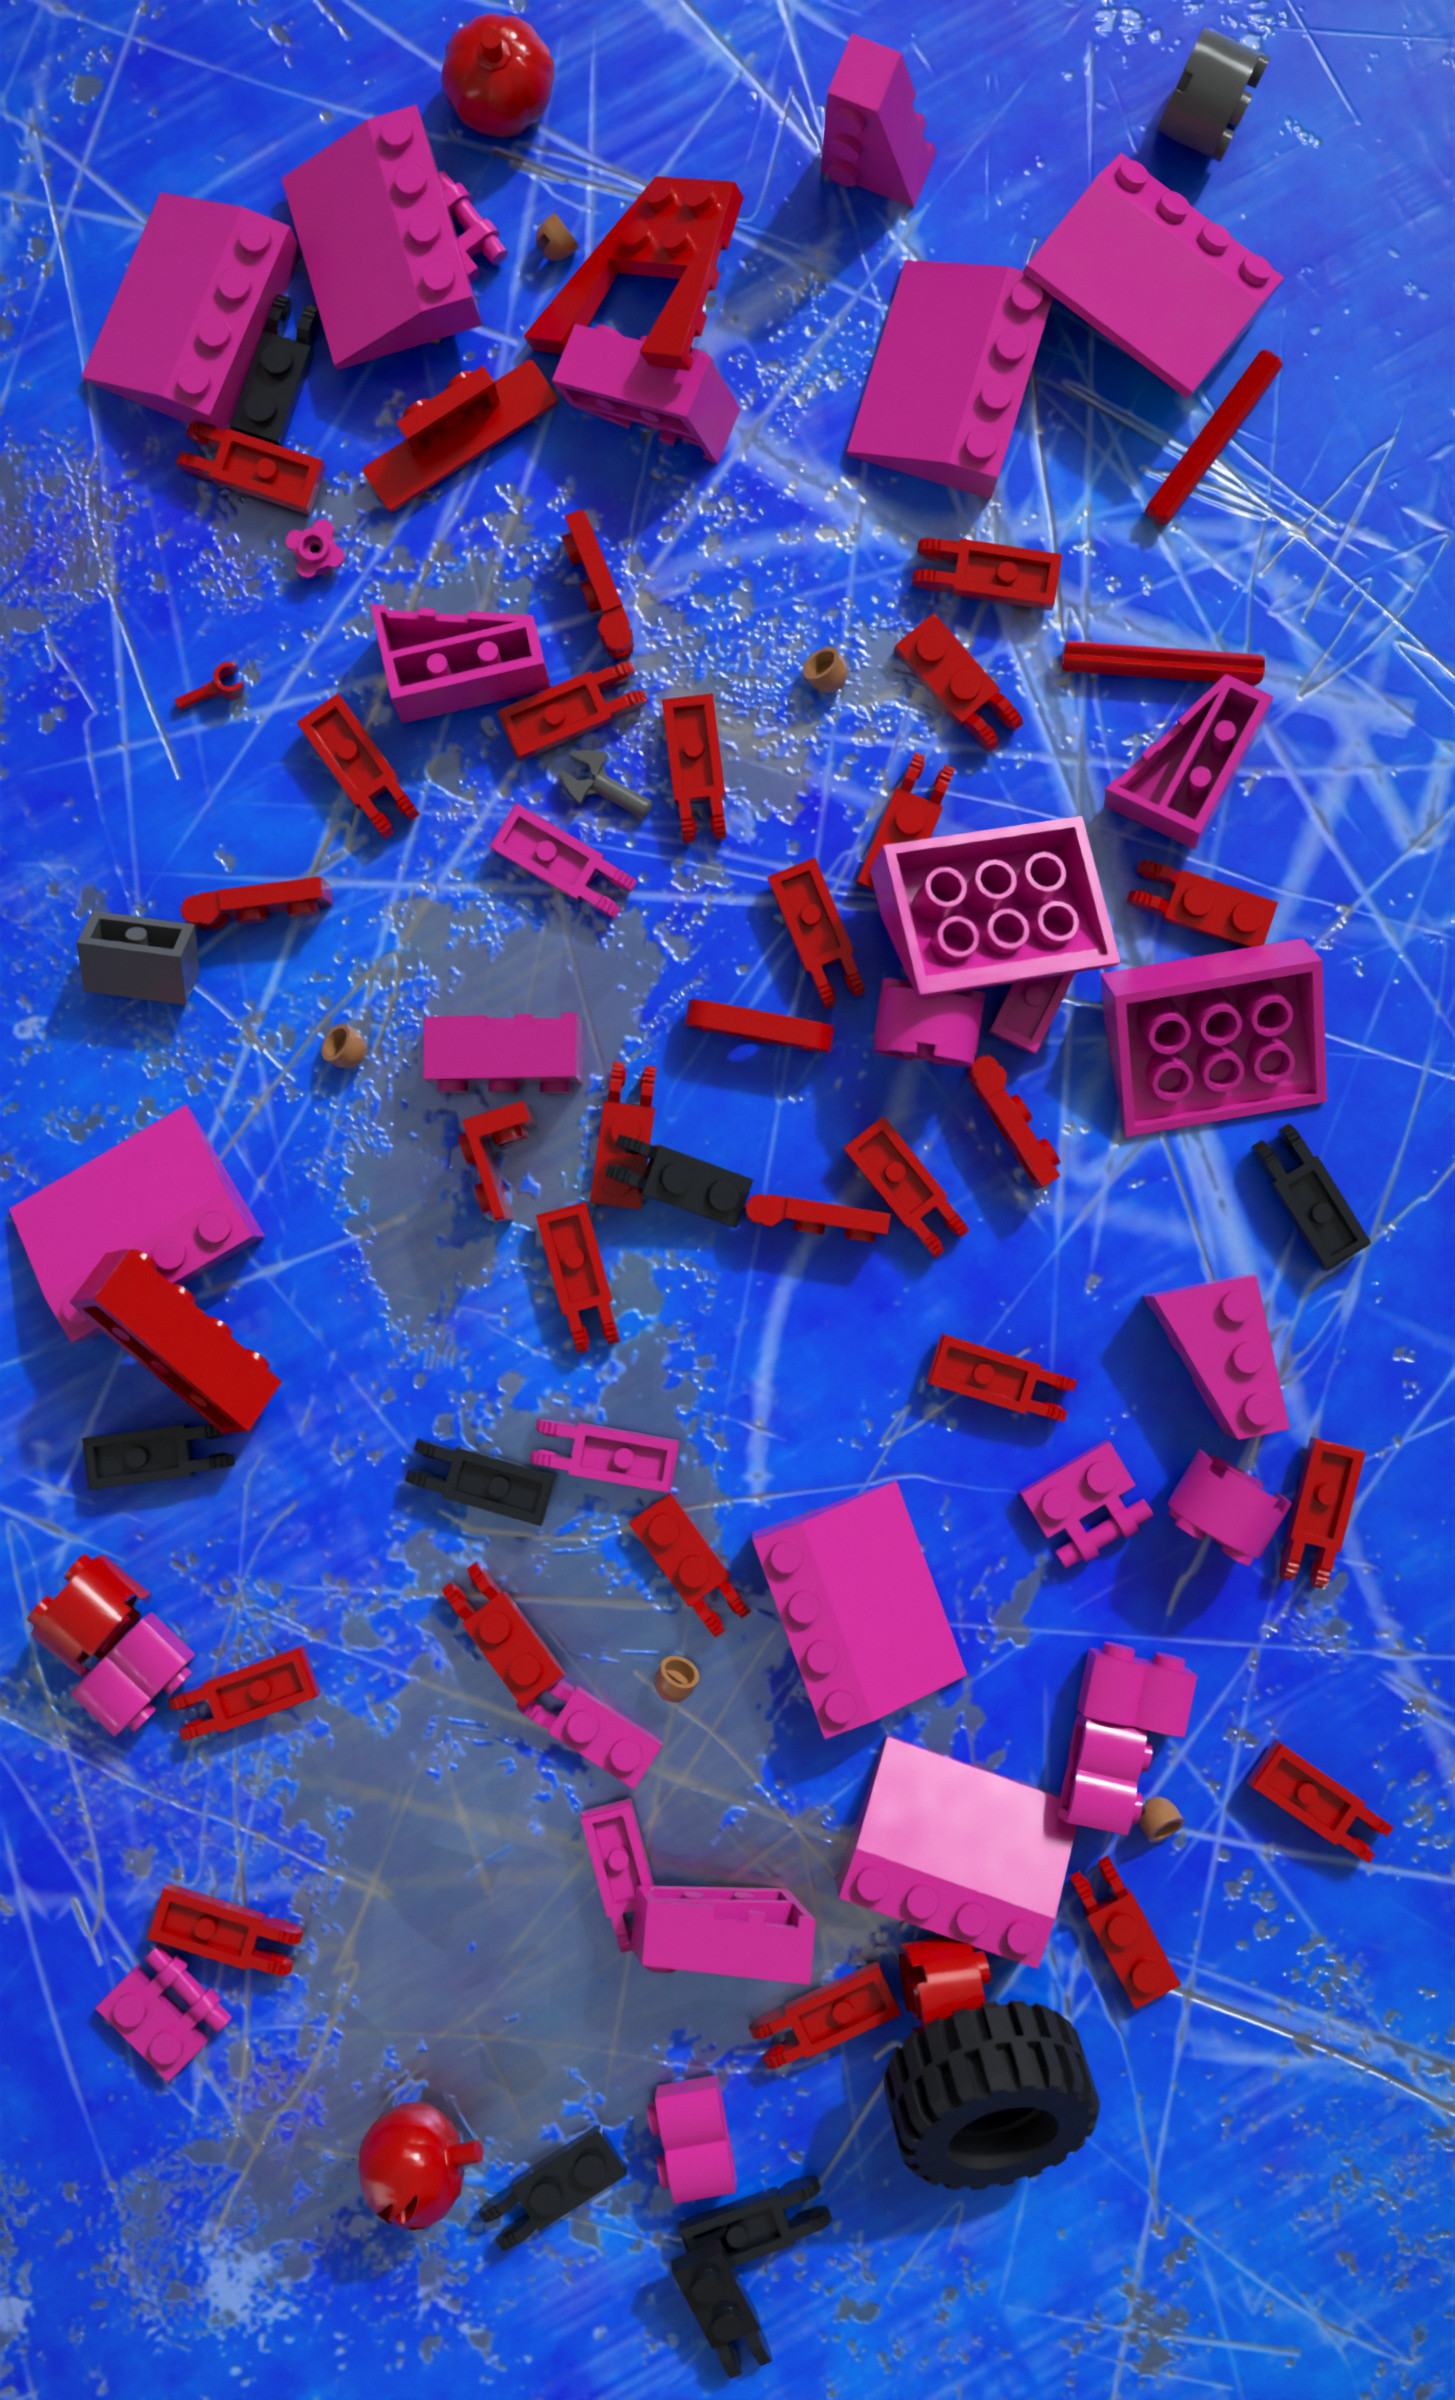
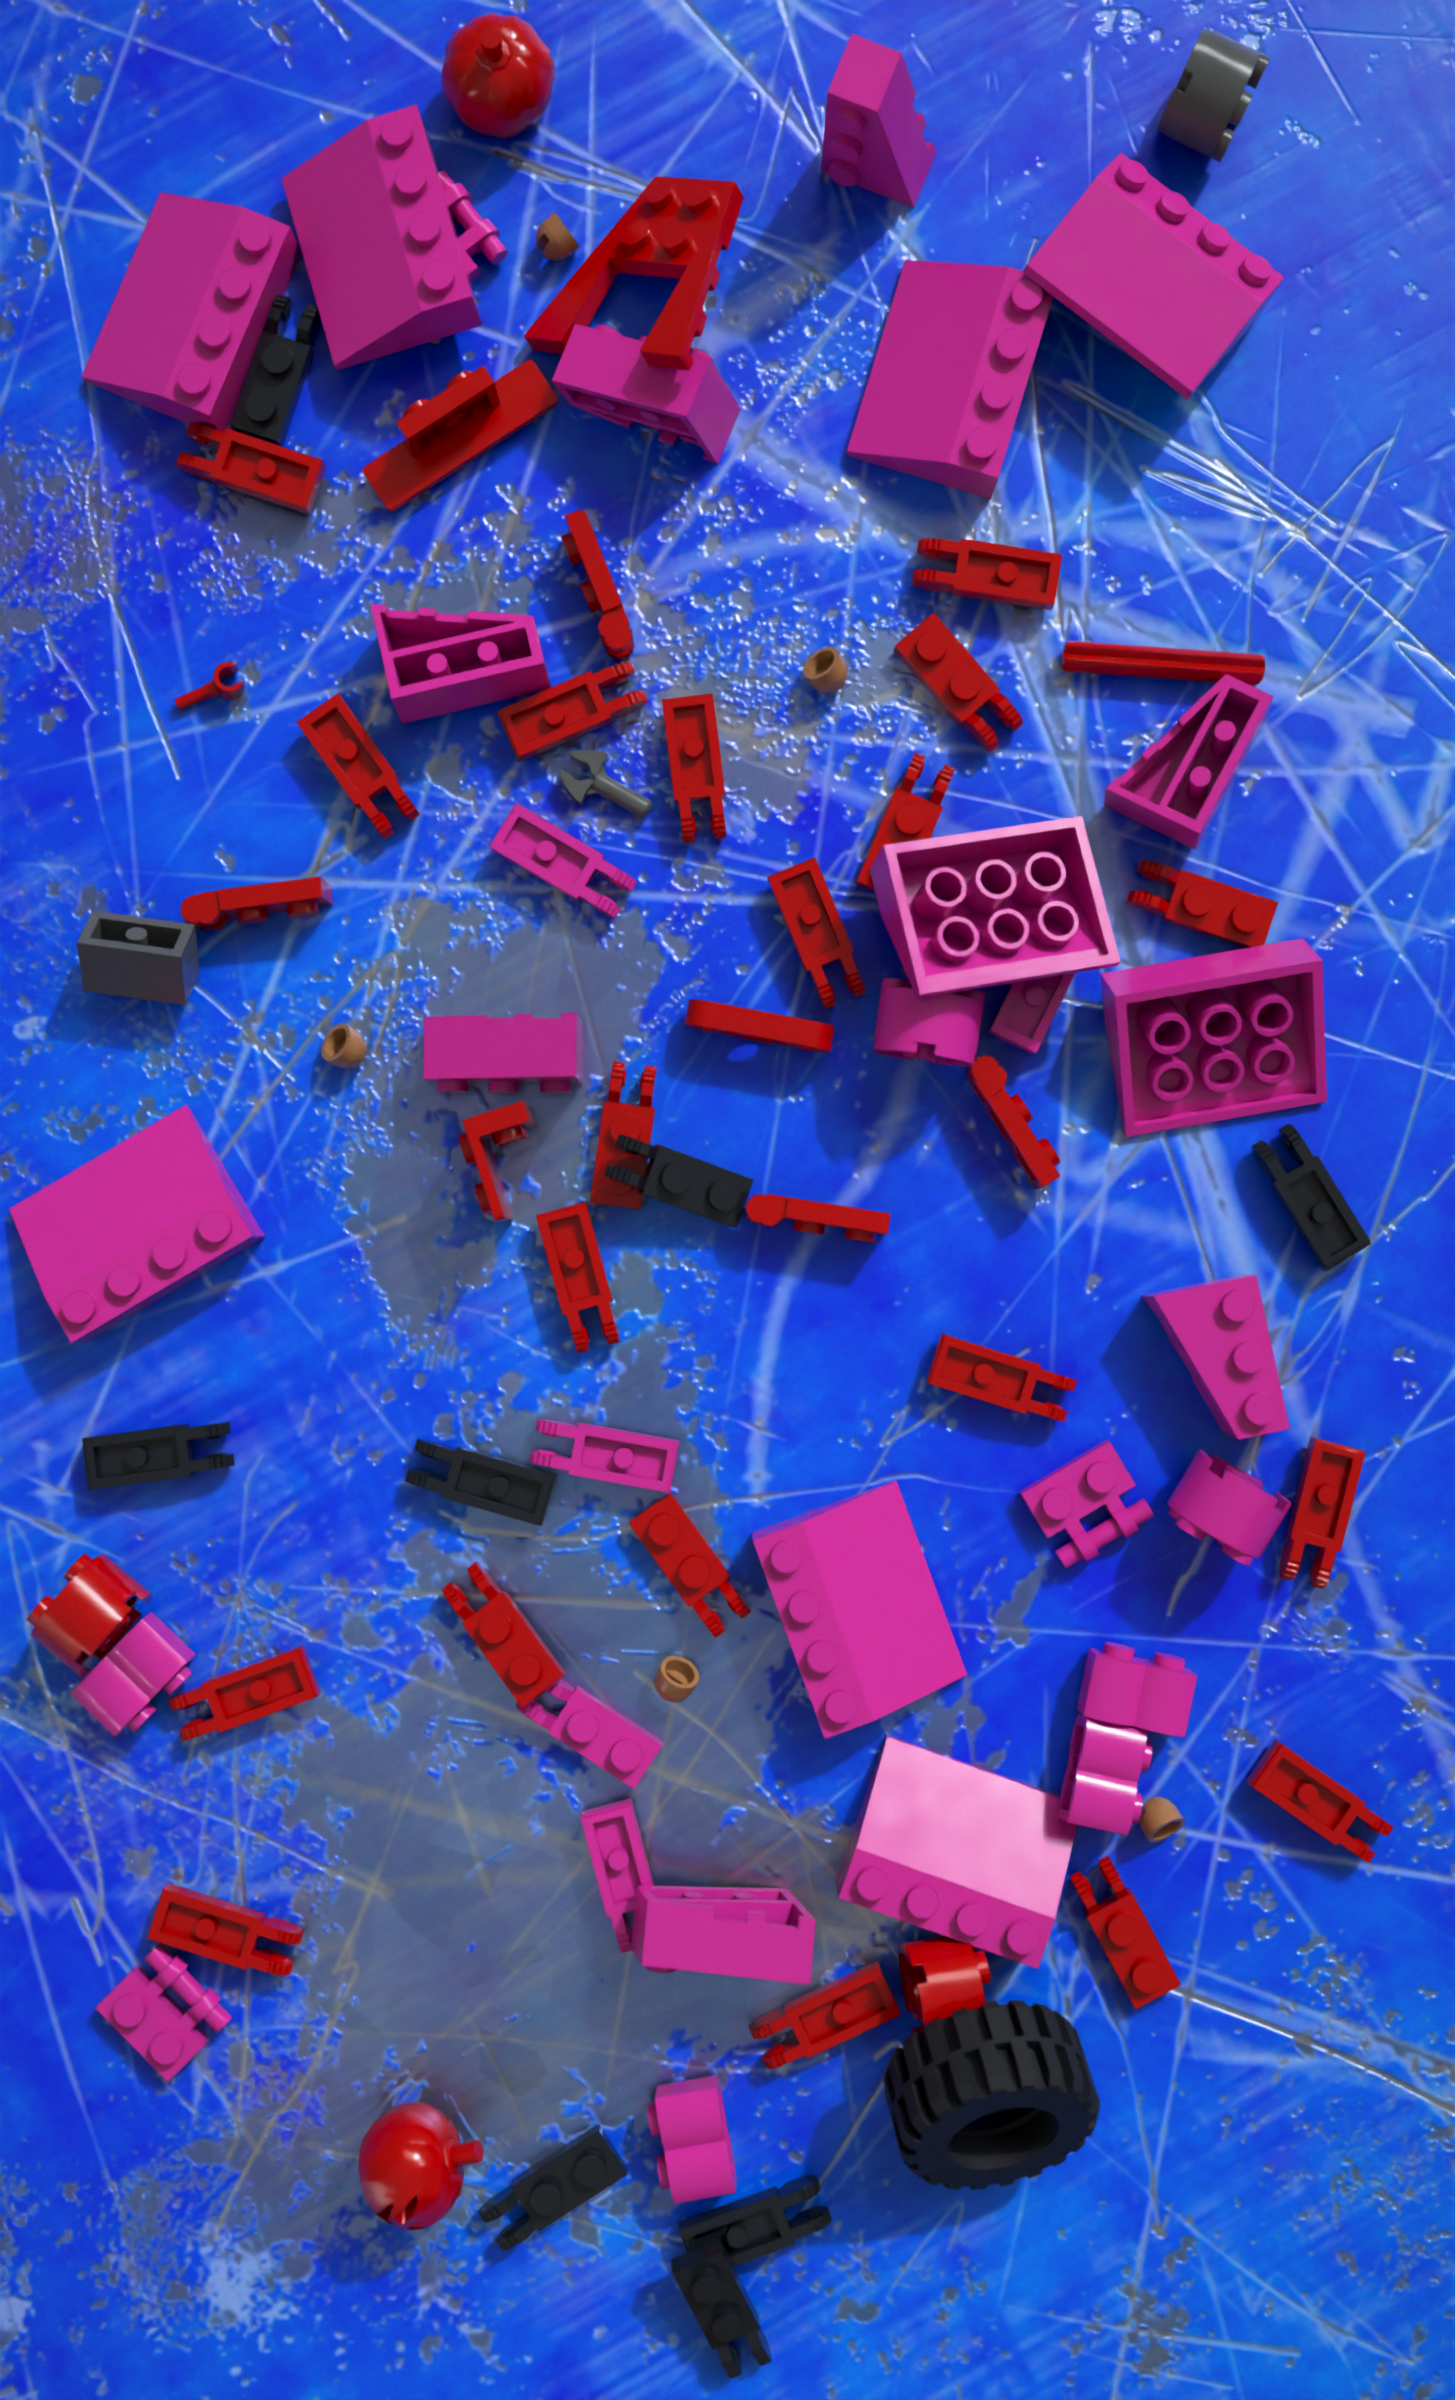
(176, 1340): red brick -> none
(317, 563): dark pink plate -> none
(903, 1182): red hinge -> none
(1213, 437): red axle -> none

